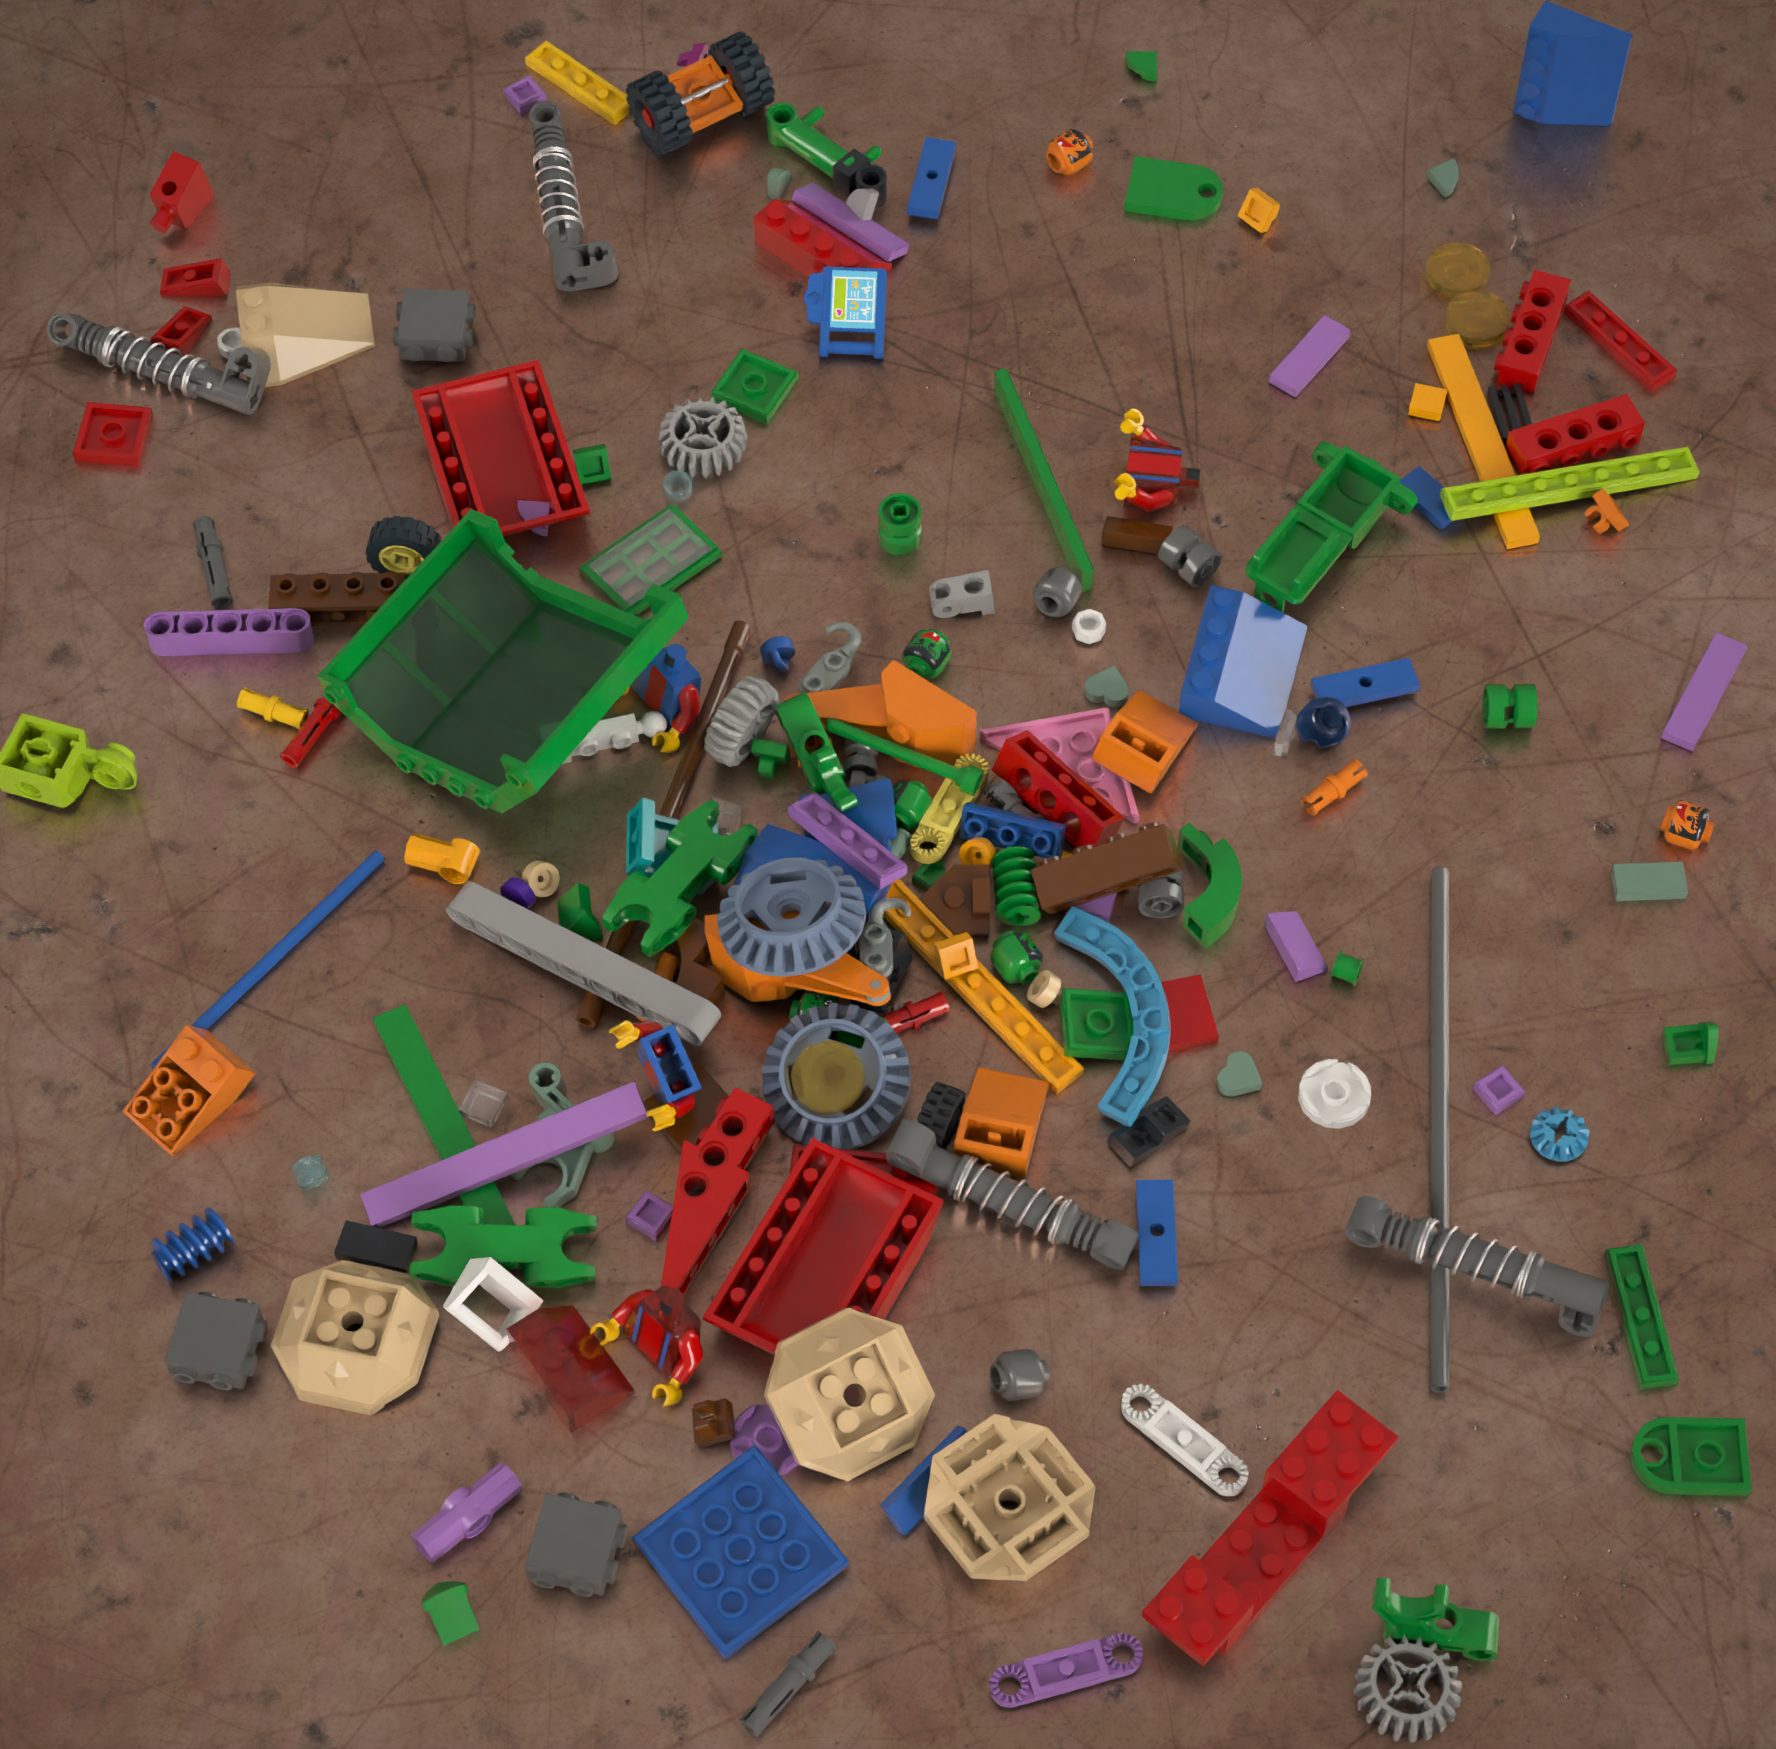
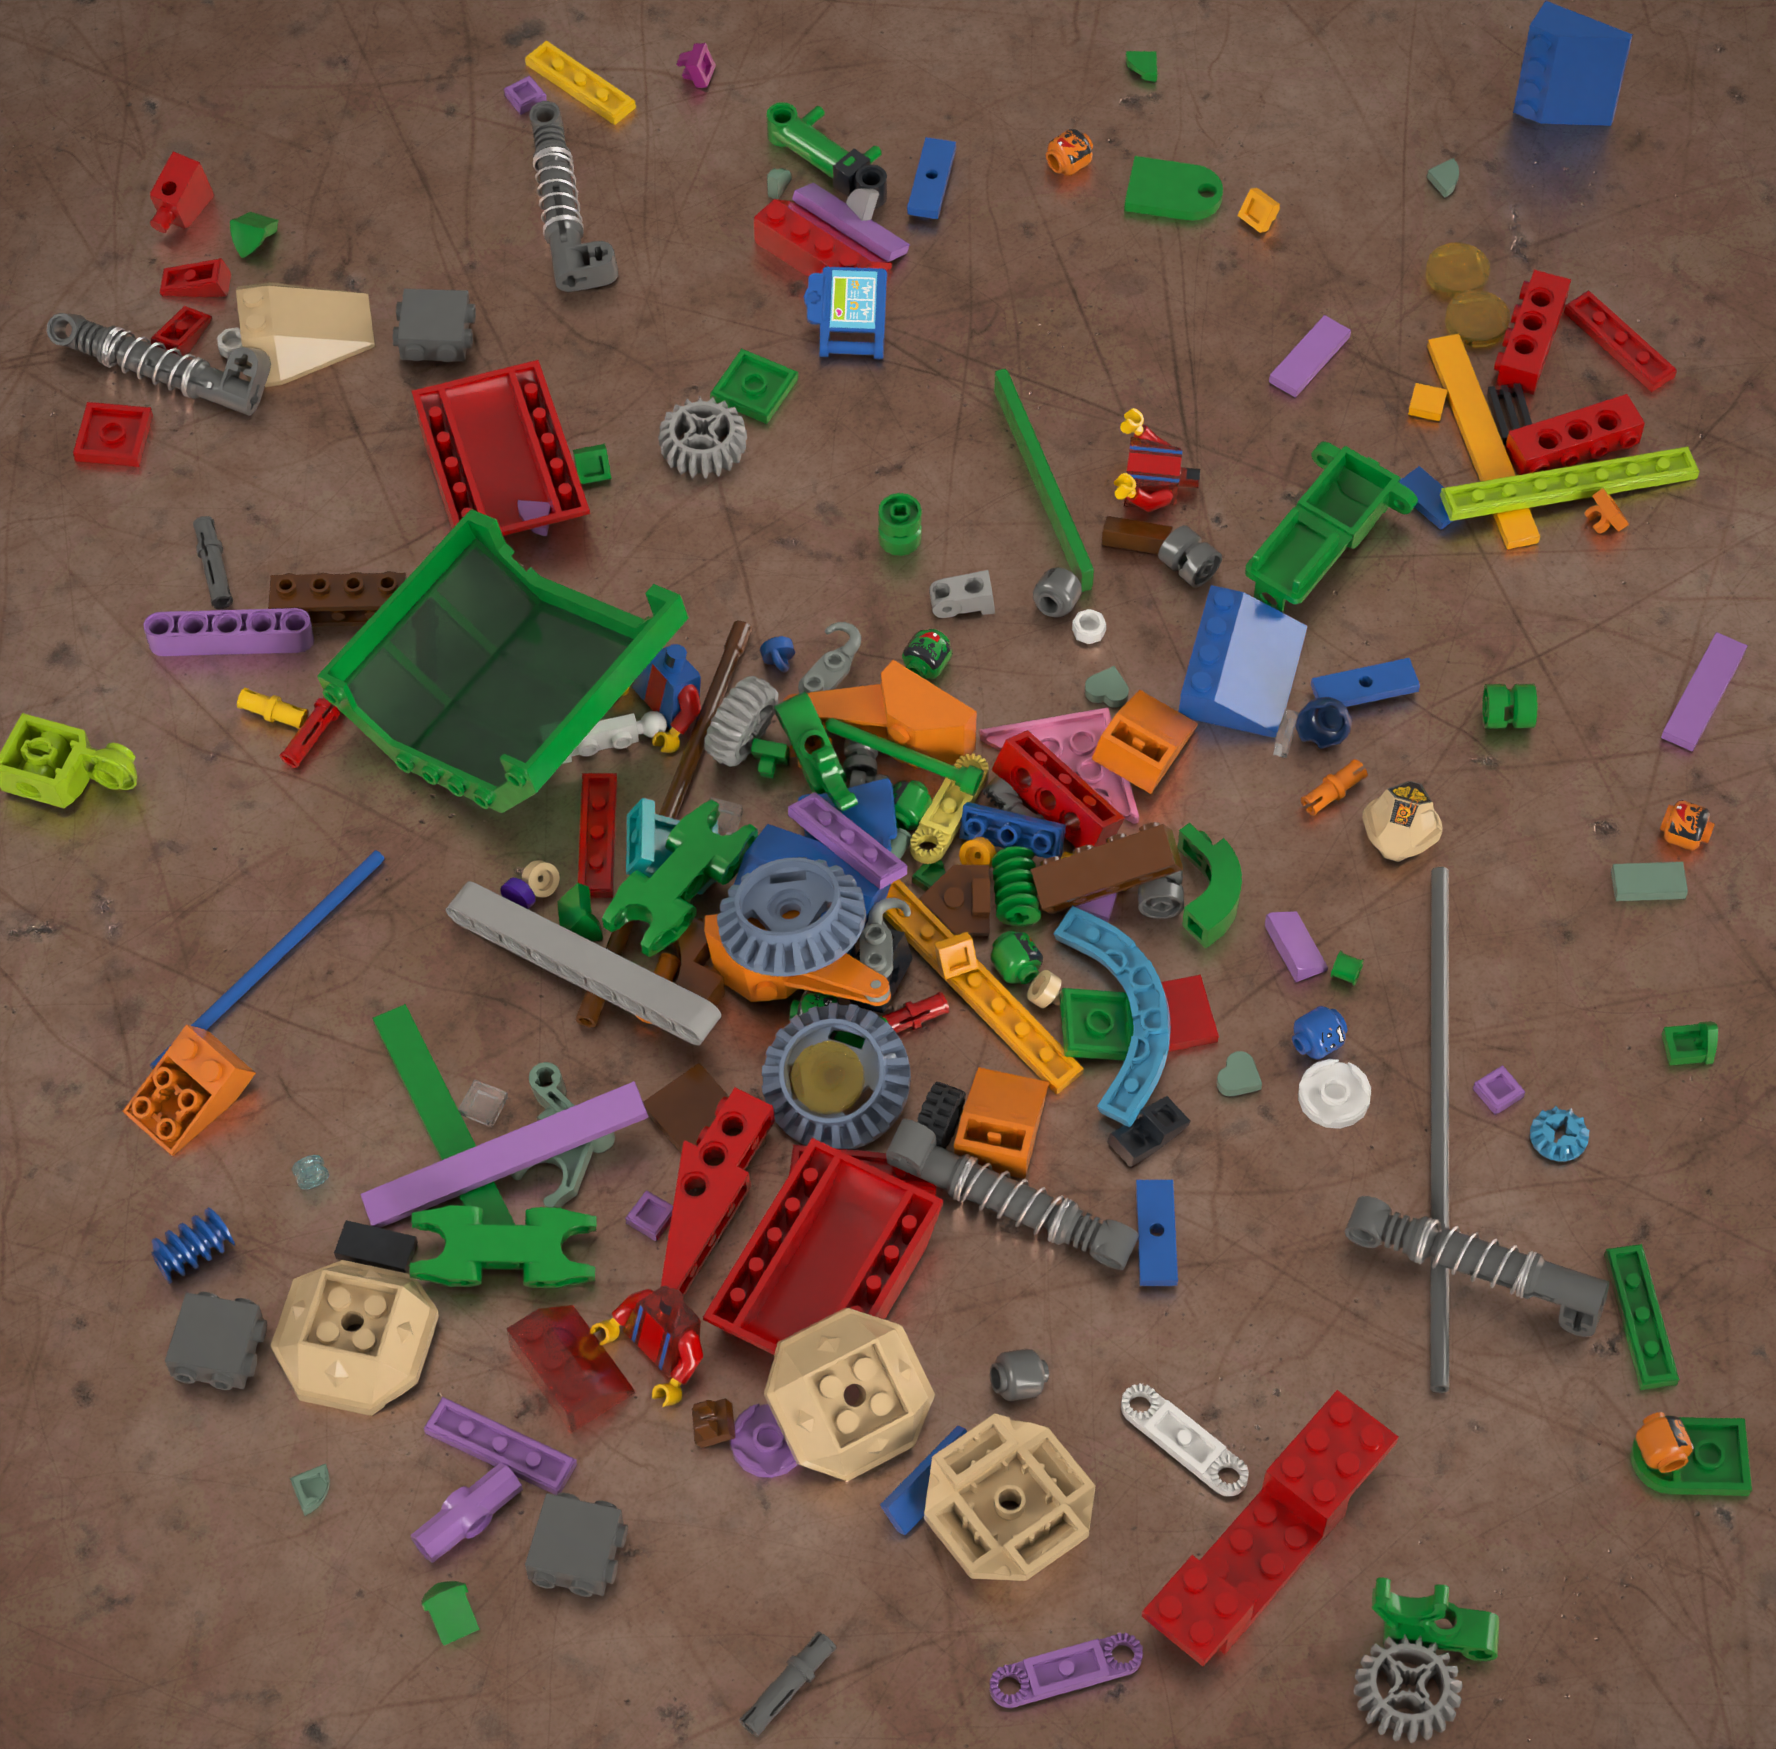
(250, 231): none -> green tile
(311, 1488): none -> sand green tile
(400, 544): black wheel -> none
(451, 859): light orange piece -> none
(497, 1443): none -> medium lavender tile
(499, 1284): white tile -> none
(598, 833): none -> red tile
(657, 552): clear piece -> none
(664, 1066): torso -> none
(677, 477): clear light blue bush -> none
(701, 94): black plate -> none
(740, 1551): blue tile -> none
(1319, 1032): none -> blue head
(1402, 821): none -> tan helmet
(1664, 1442): none -> orange head

